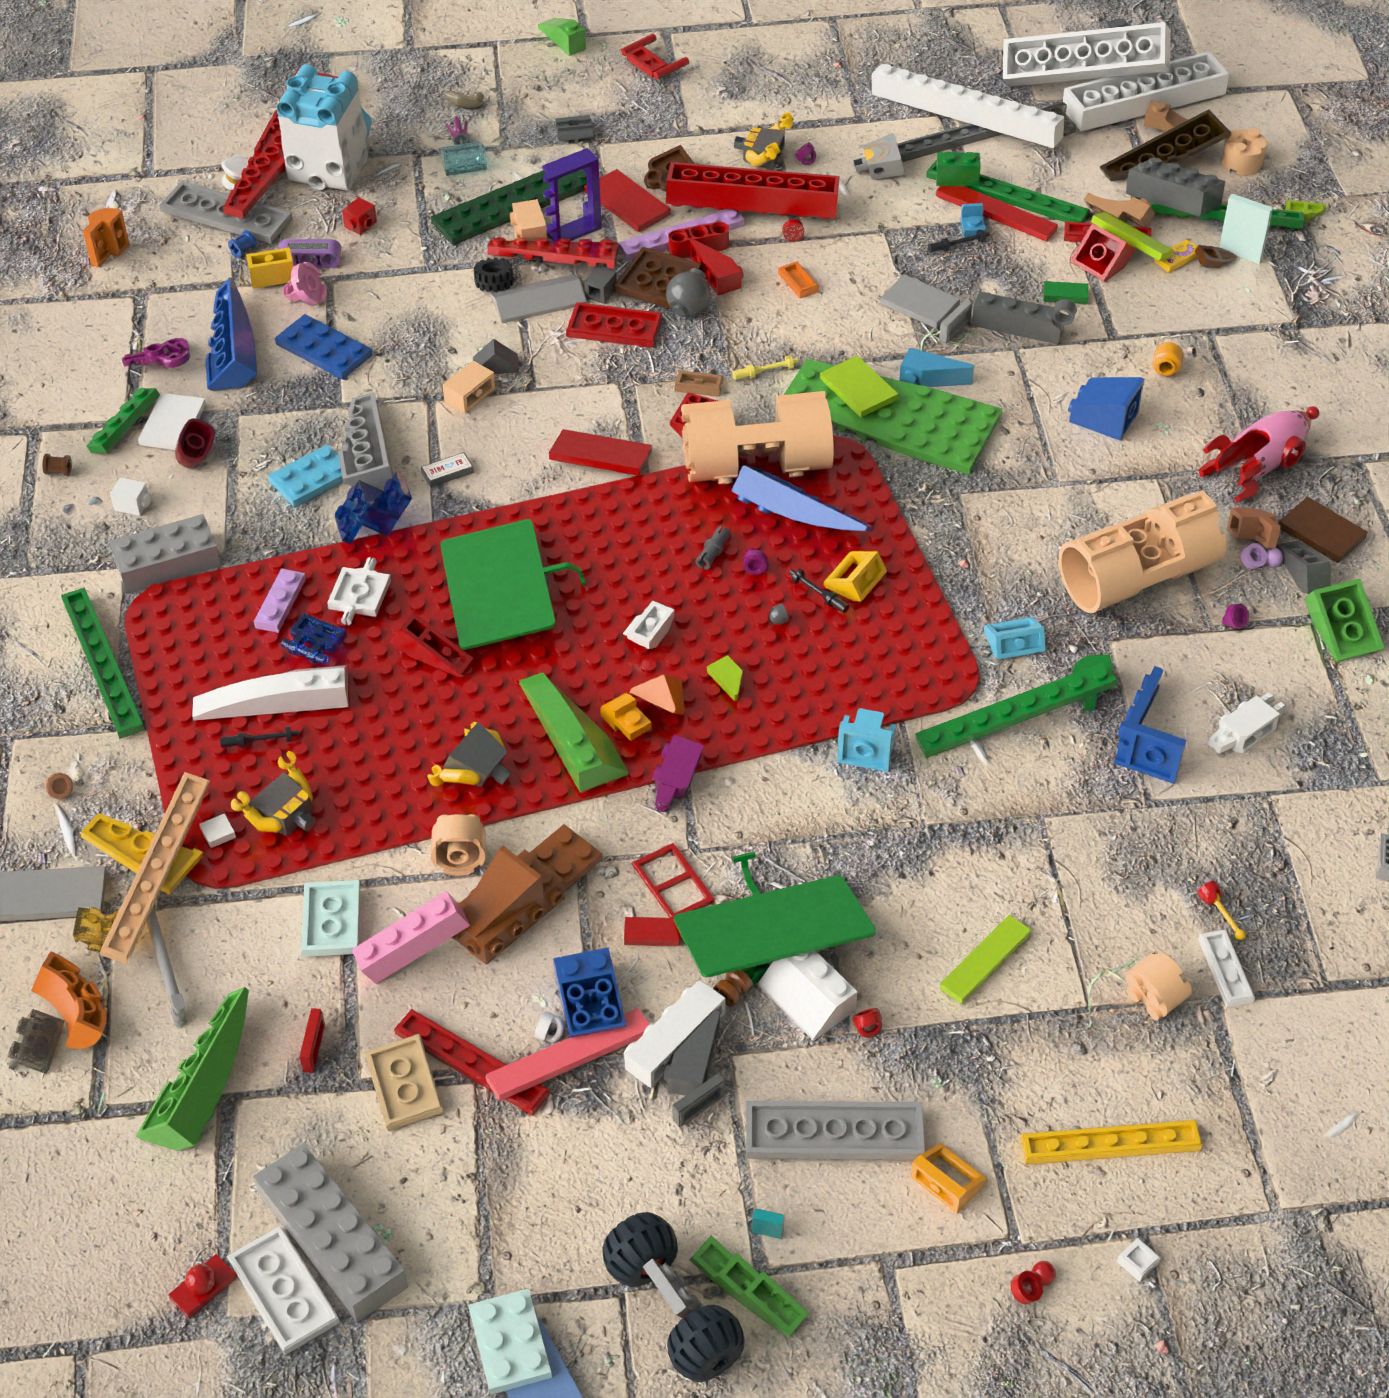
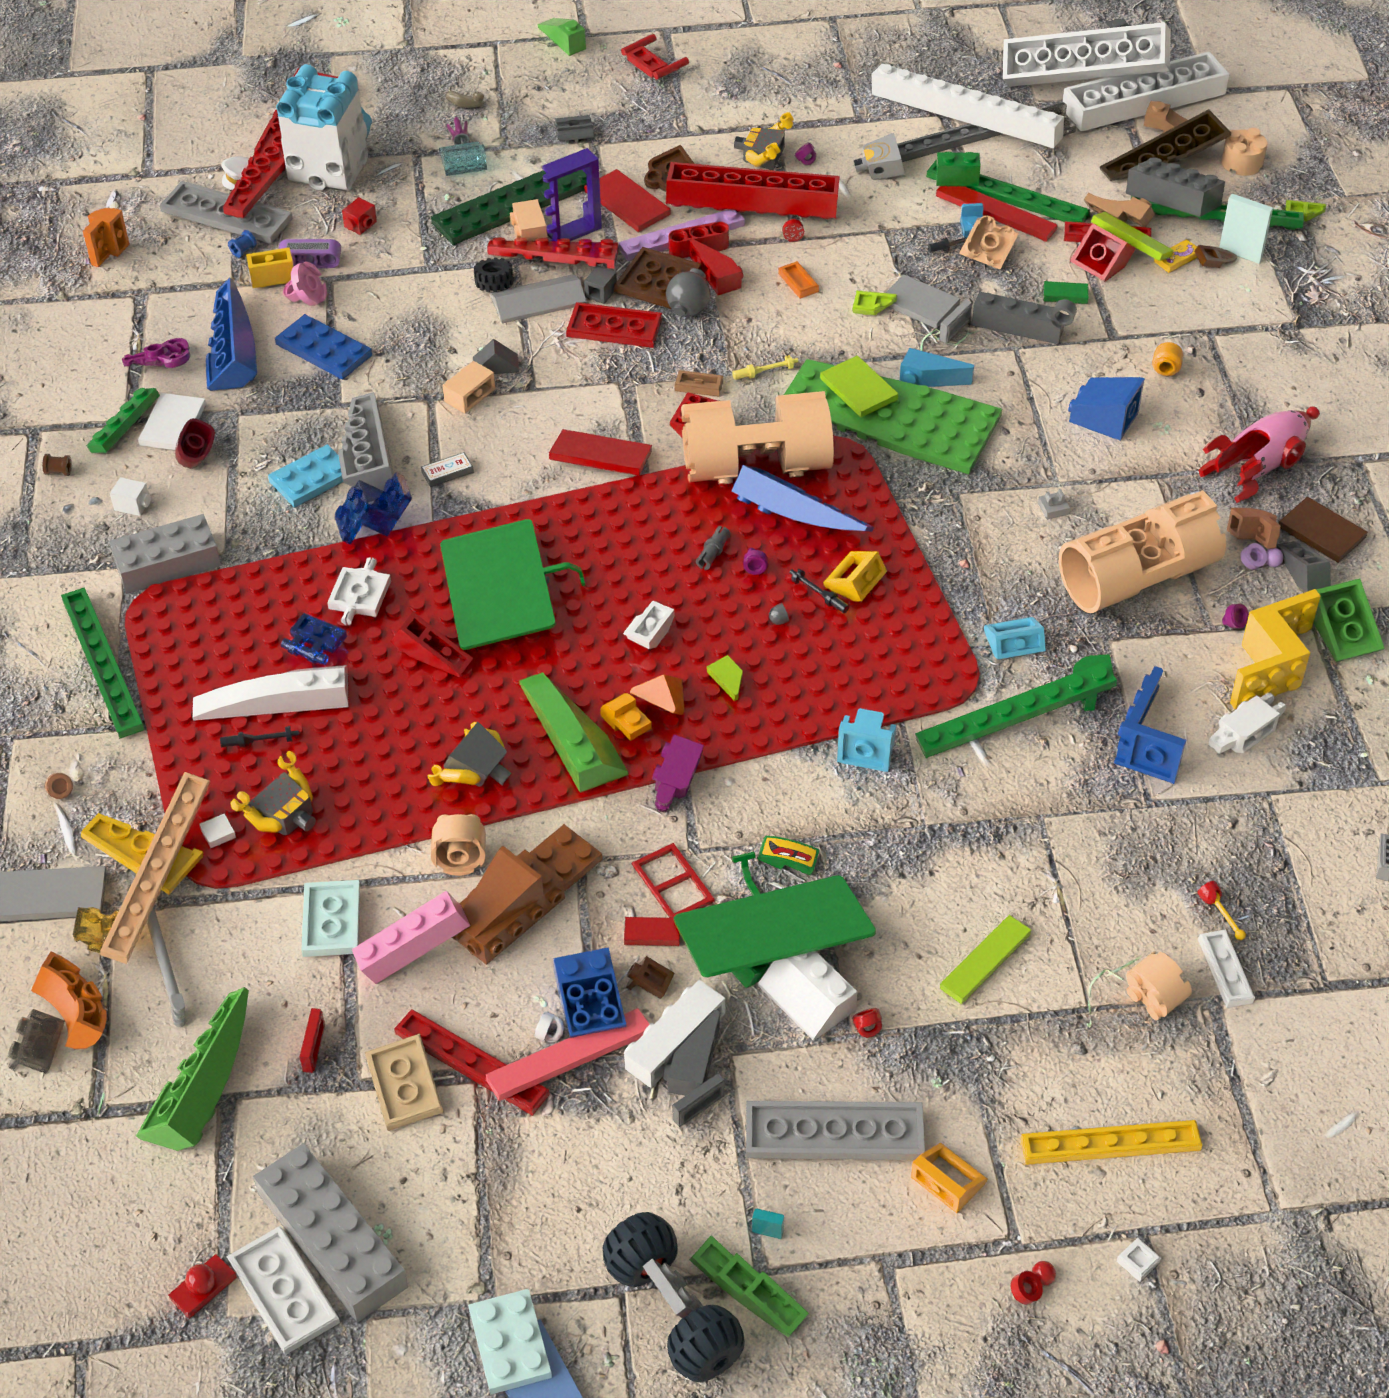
(279, 600): lavender plate -> none
(650, 977): none -> reddish brown bracket
(733, 986): dark orange wheel -> none
(783, 851): none -> slope
(872, 302): none -> lime tile
(989, 242): none -> light nougat slope
(1053, 505): none -> light grey tile
(1275, 648): none -> yellow bracket

